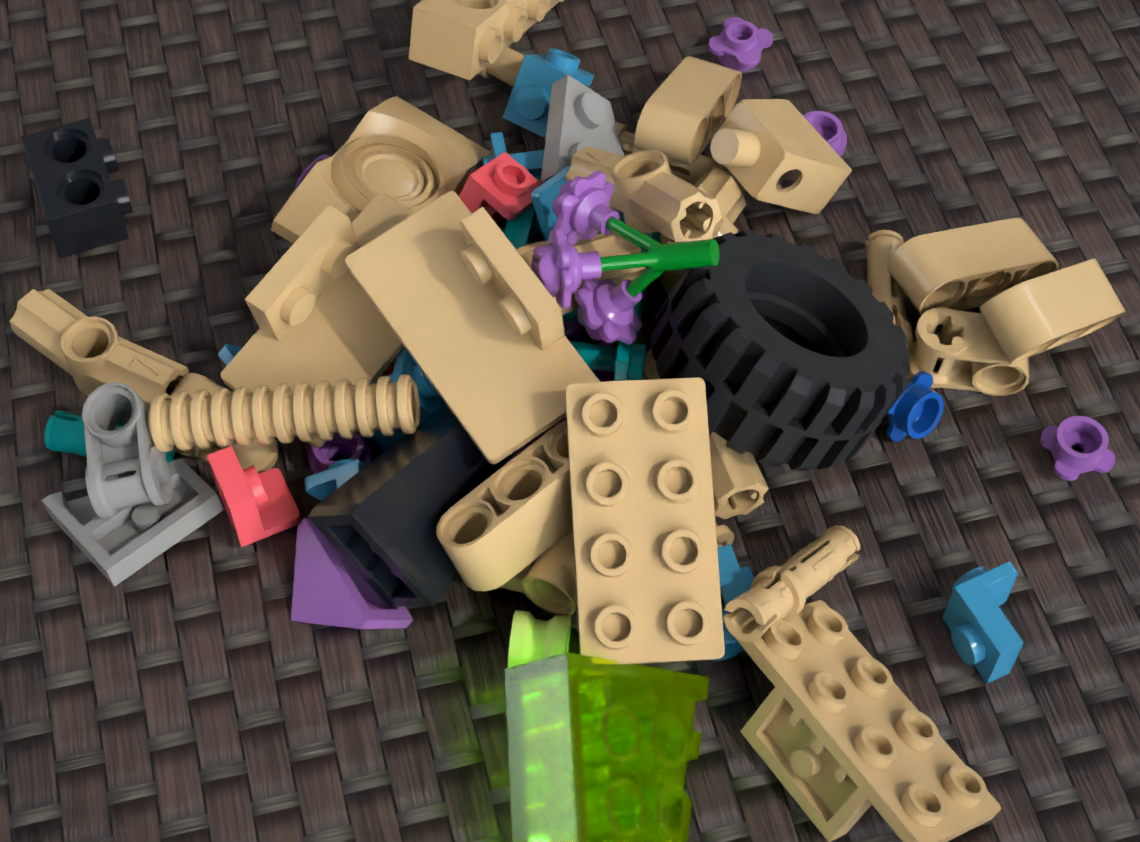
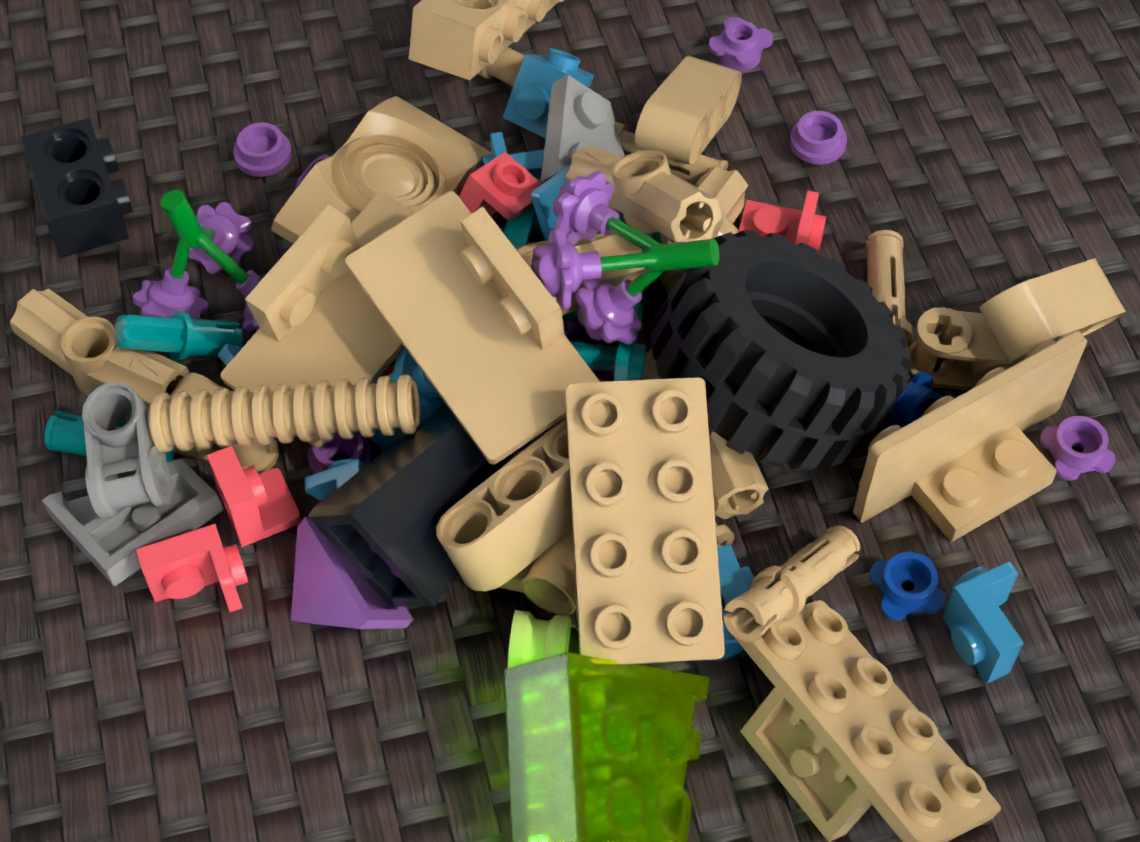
(177, 335): none -> teal axle
(191, 561): none -> coral bracket
(216, 240): none -> medium lavender plant
(262, 150): none -> medium lavender plate
(766, 143): tan torso -> none
(794, 224): none -> coral bracket
(910, 569): none -> blue plate
(968, 264): tan beam -> none
(970, 452): none -> tan bracket

